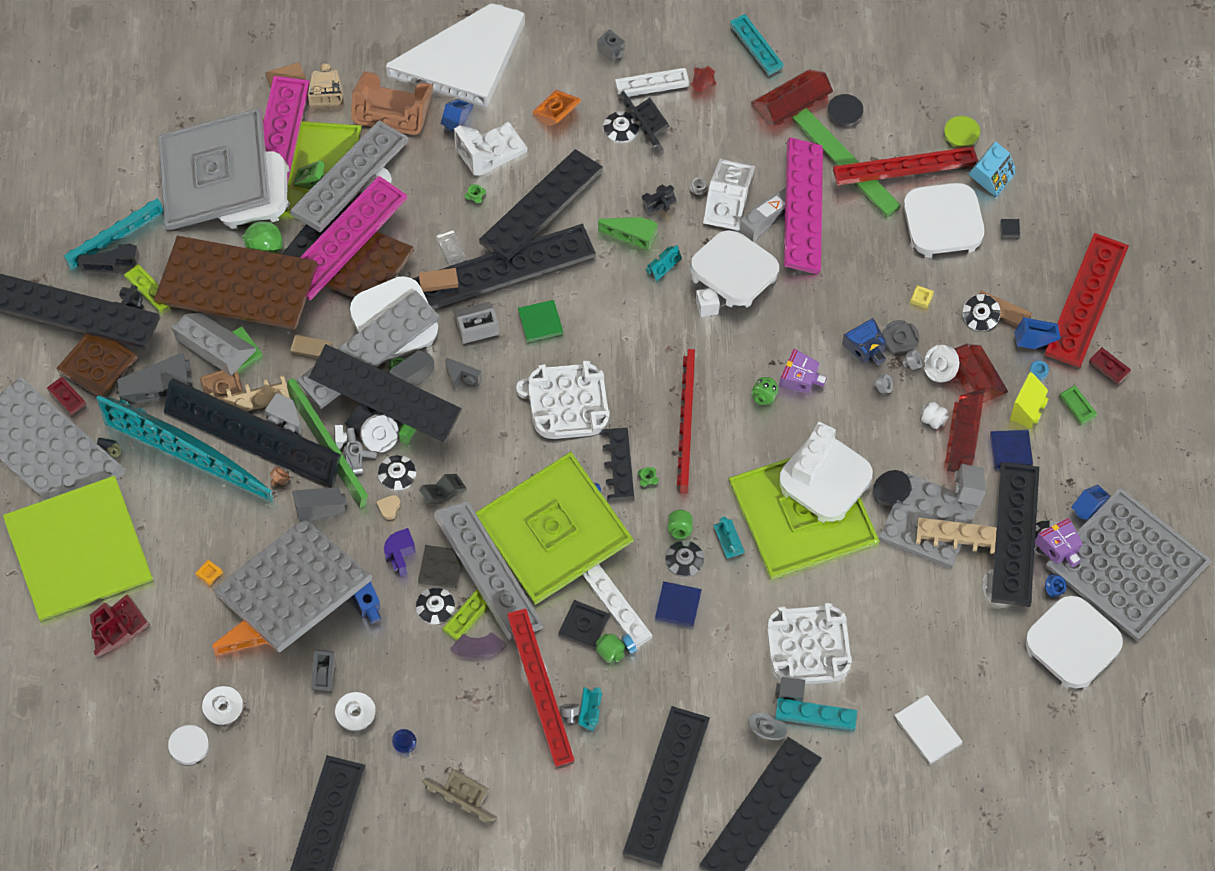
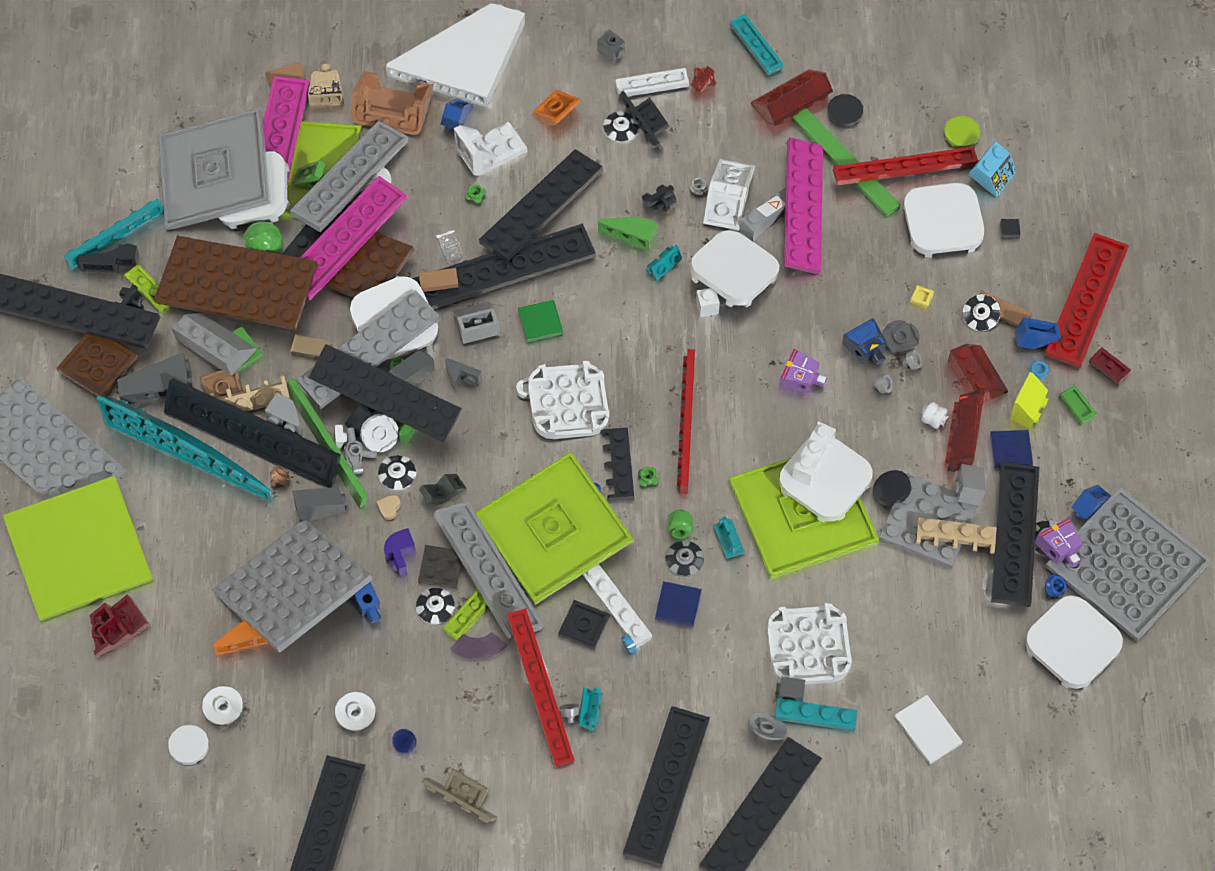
(66, 396): dark red plate -> none
(111, 445): arm -> none
(209, 573): light orange tile -> none
(323, 670): dark grey slope -> none
(610, 648): bright green head -> none
(764, 391): bright green head -> none
(941, 363): white tile -> none

